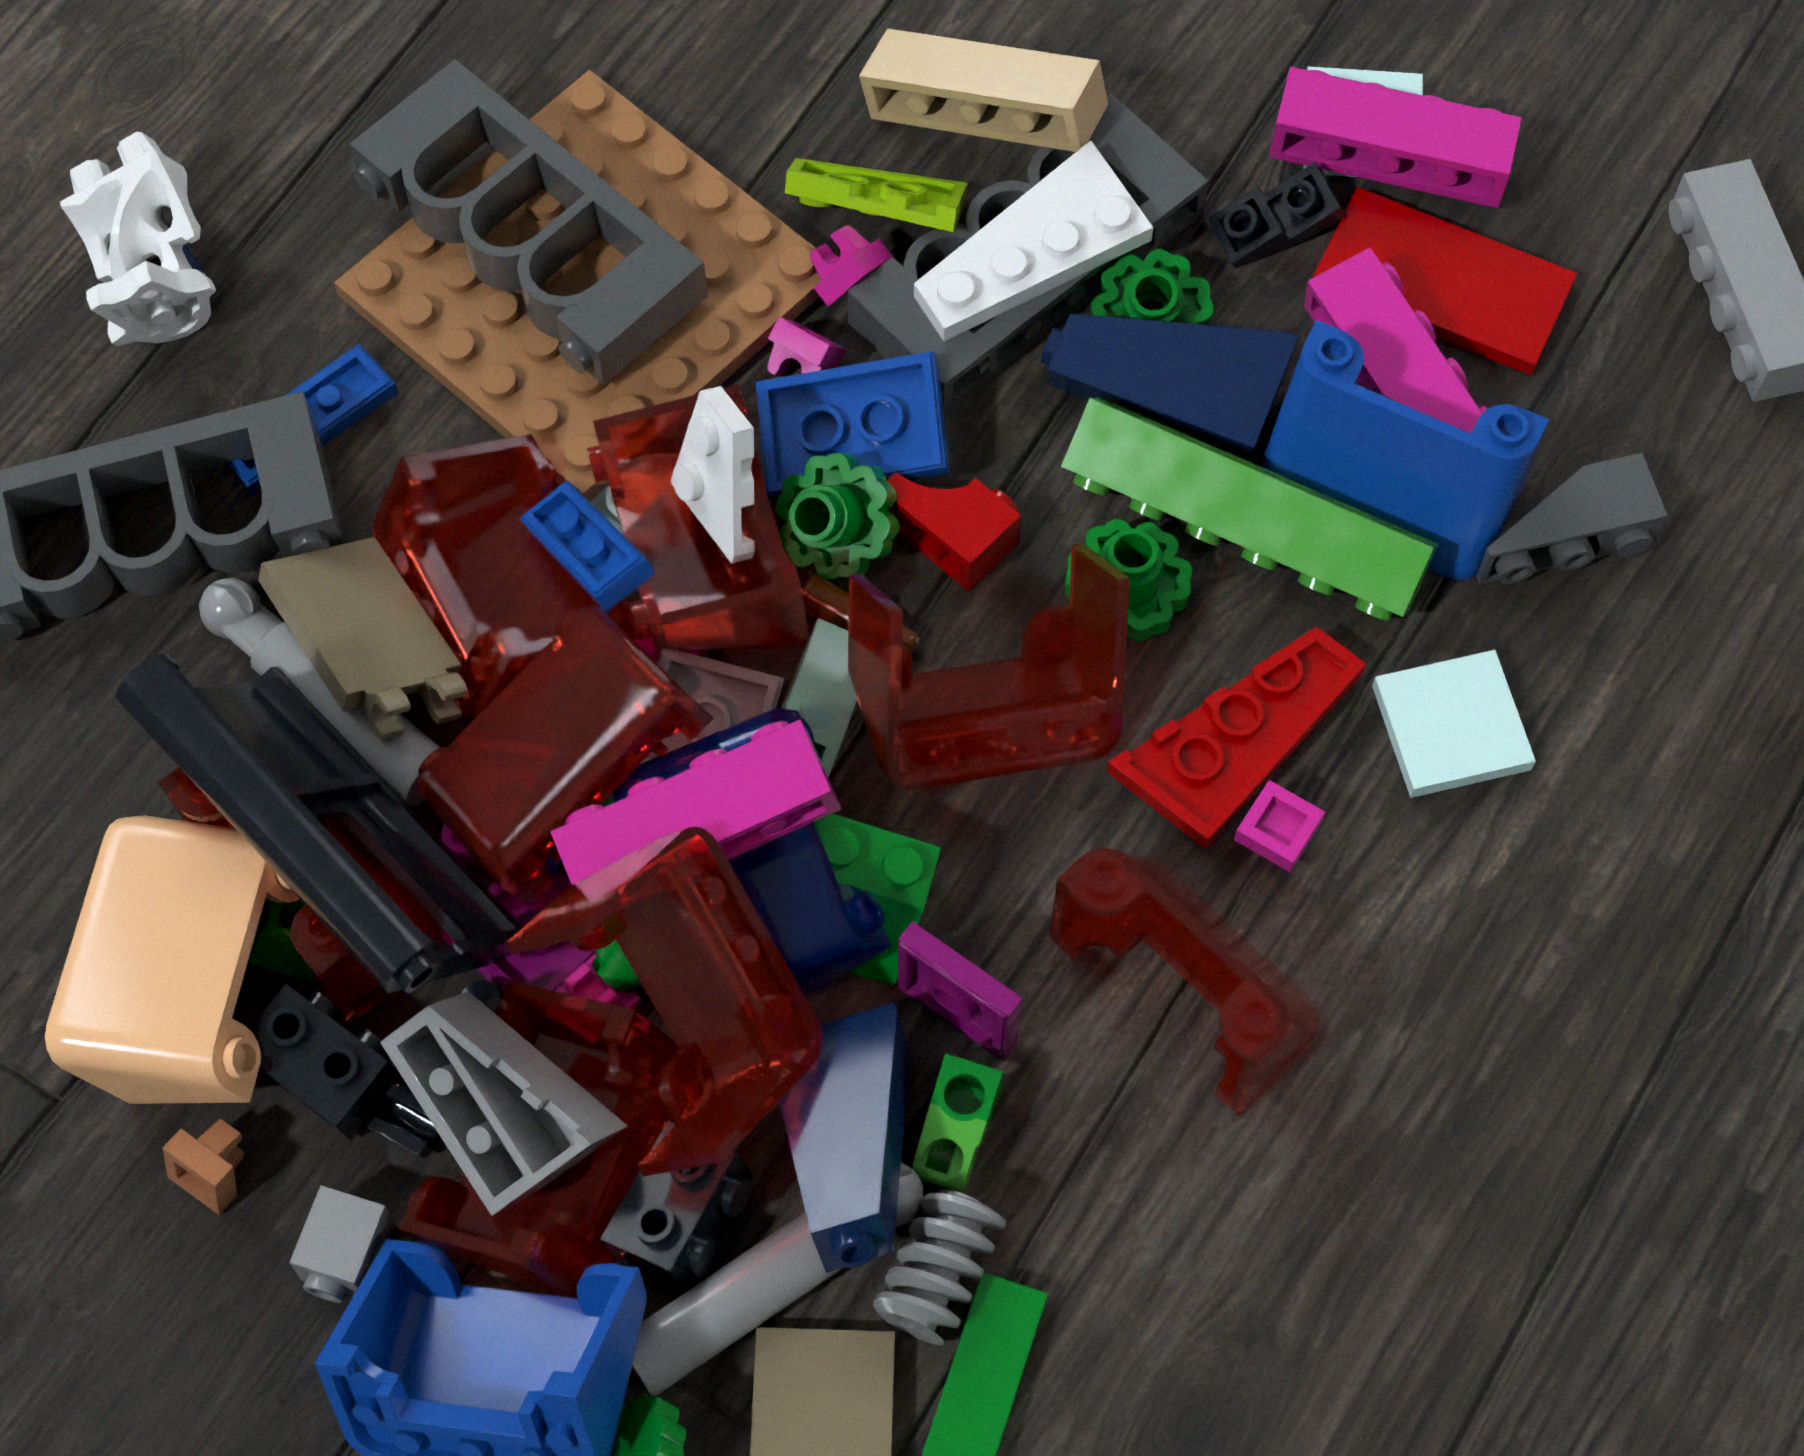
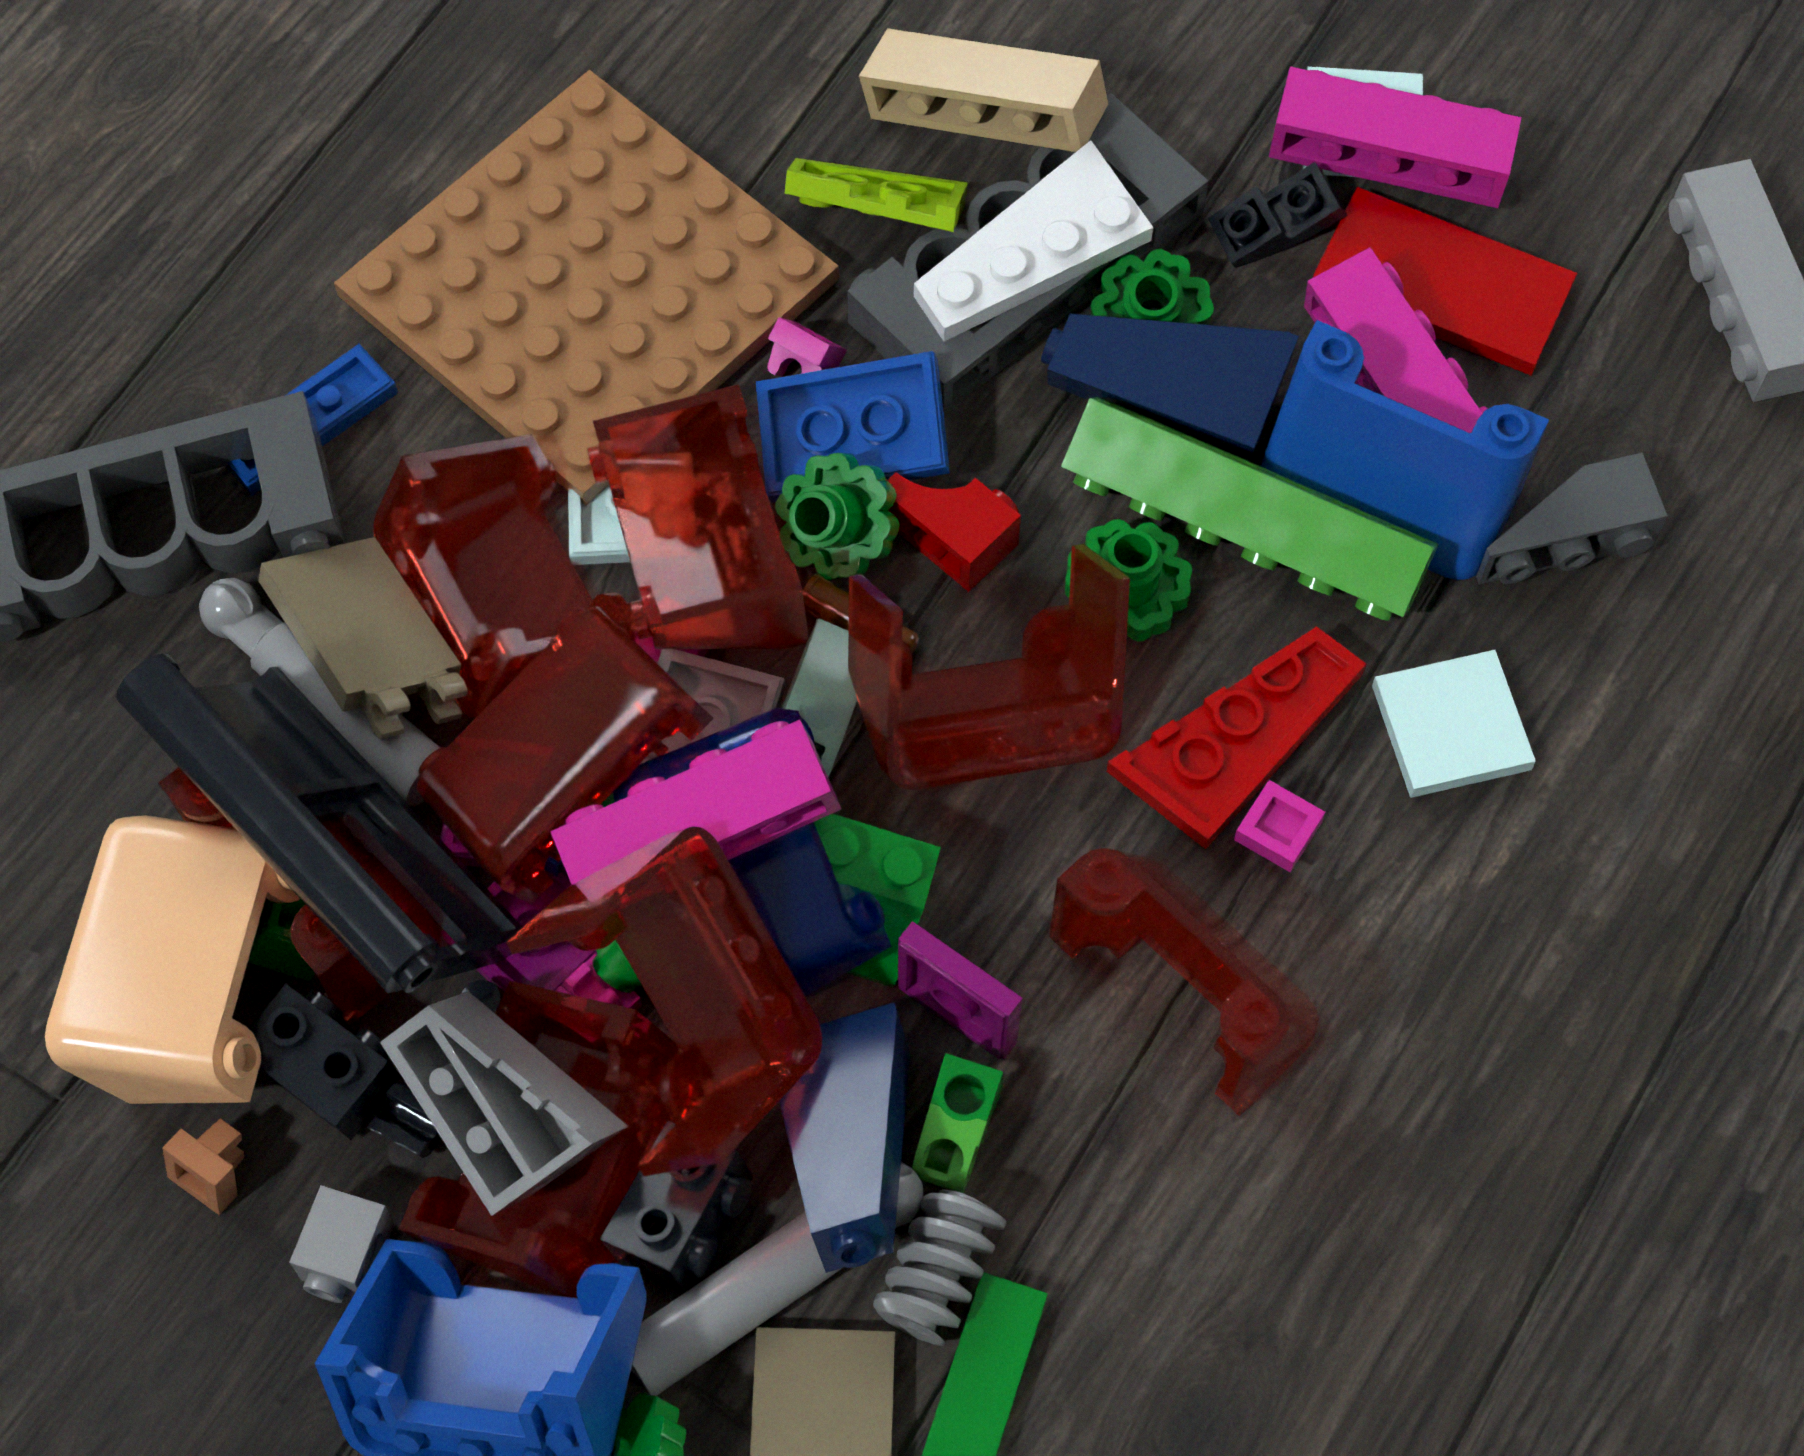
(127, 210): white hips -> none
(587, 546): blue tile -> none
(600, 326): dark grey fence -> none
(716, 471): white wing -> none
(855, 262): dark pink tile -> none

